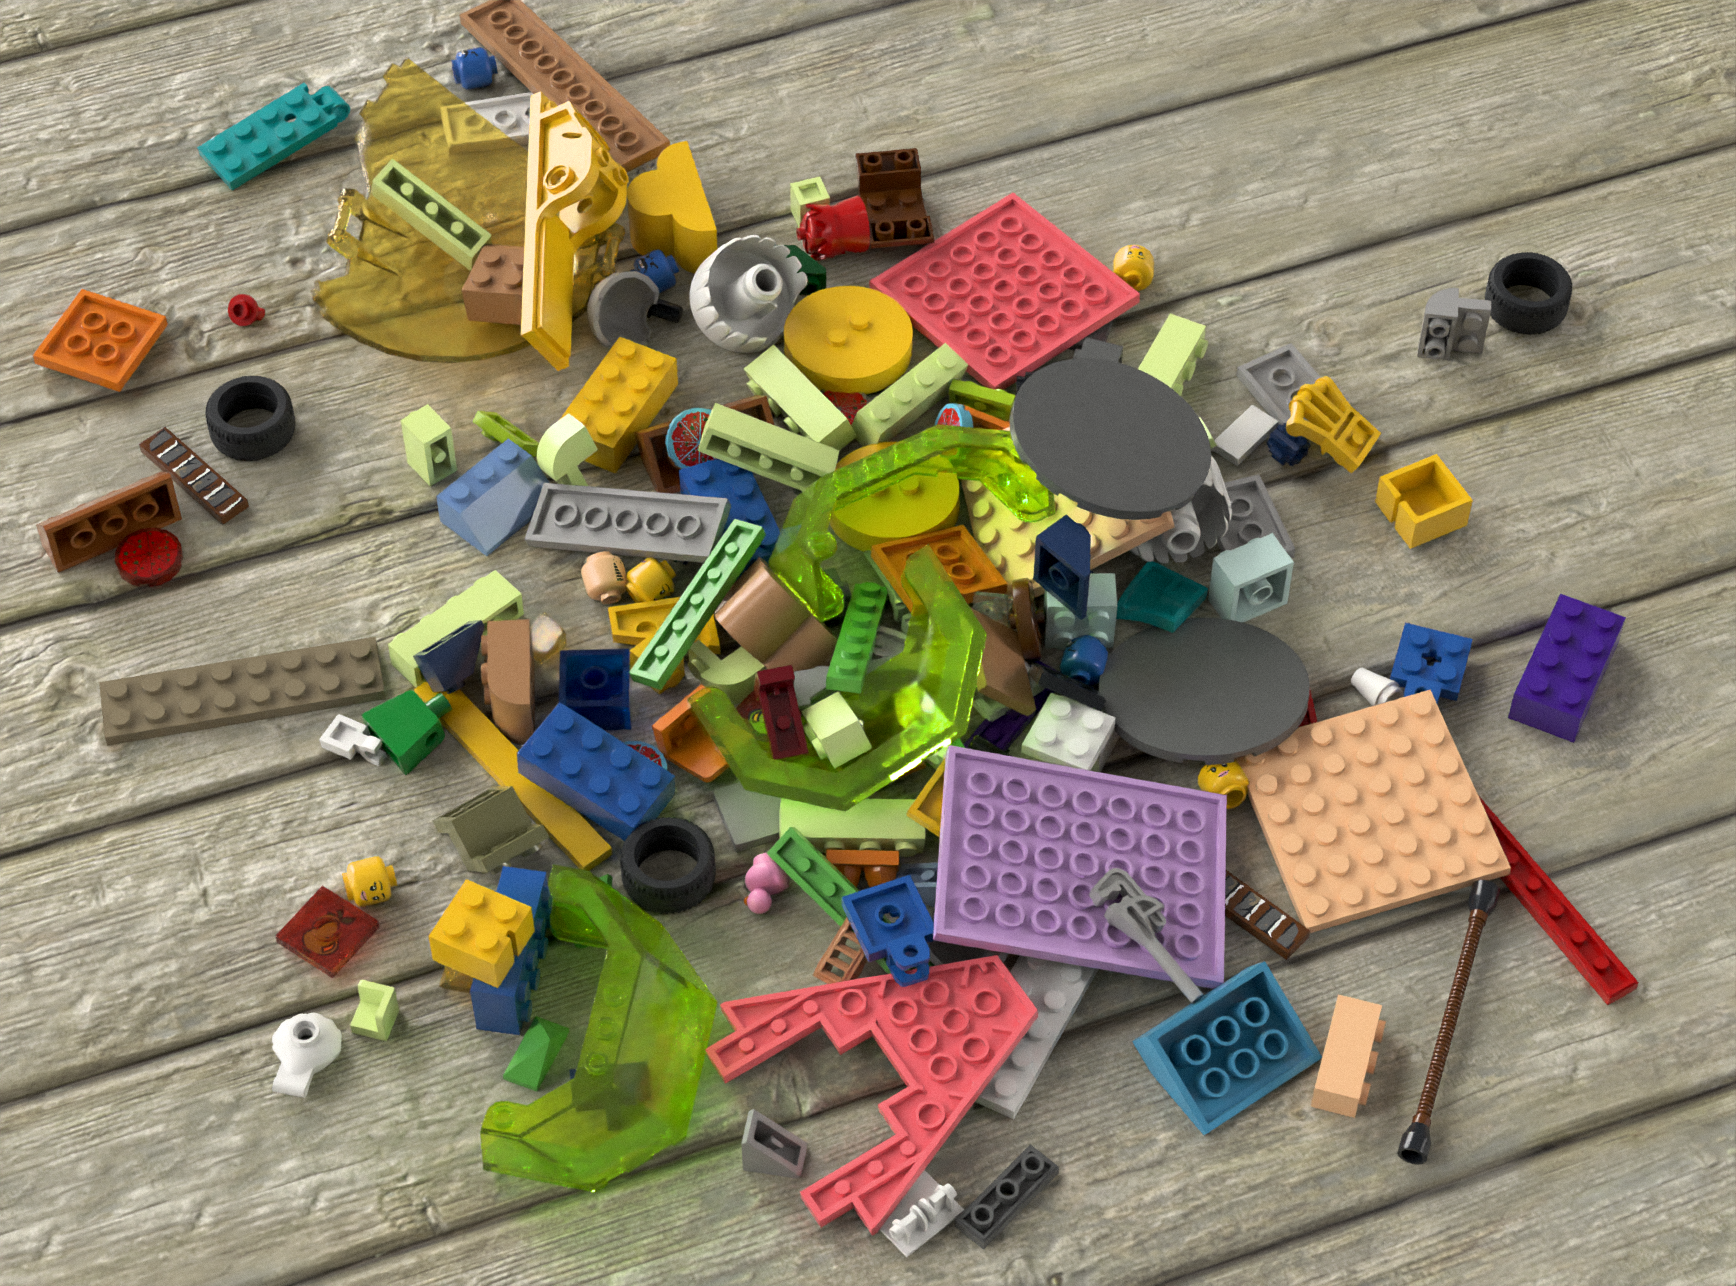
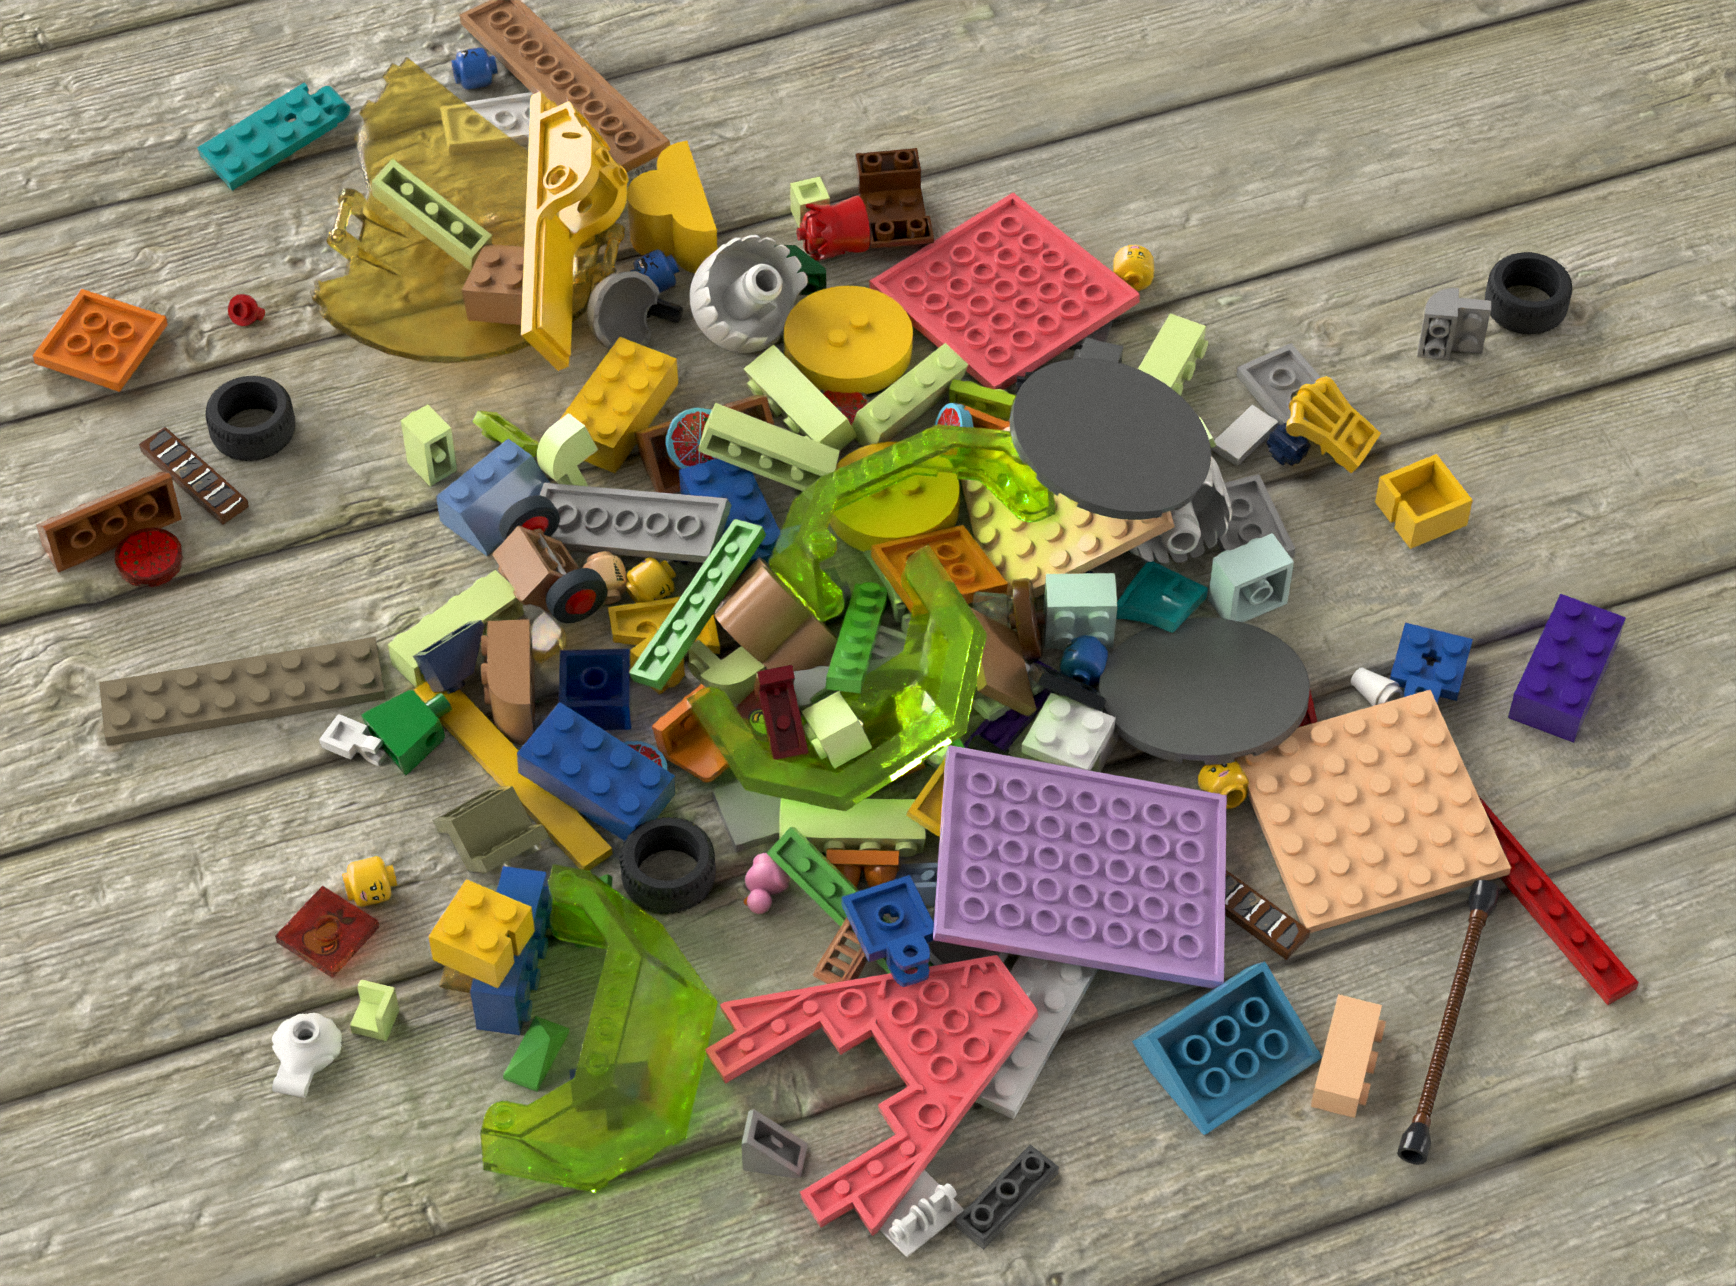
(542, 566): none -> brick
(1064, 564): dark blue slope -> none
(1139, 919): light grey piece -> none

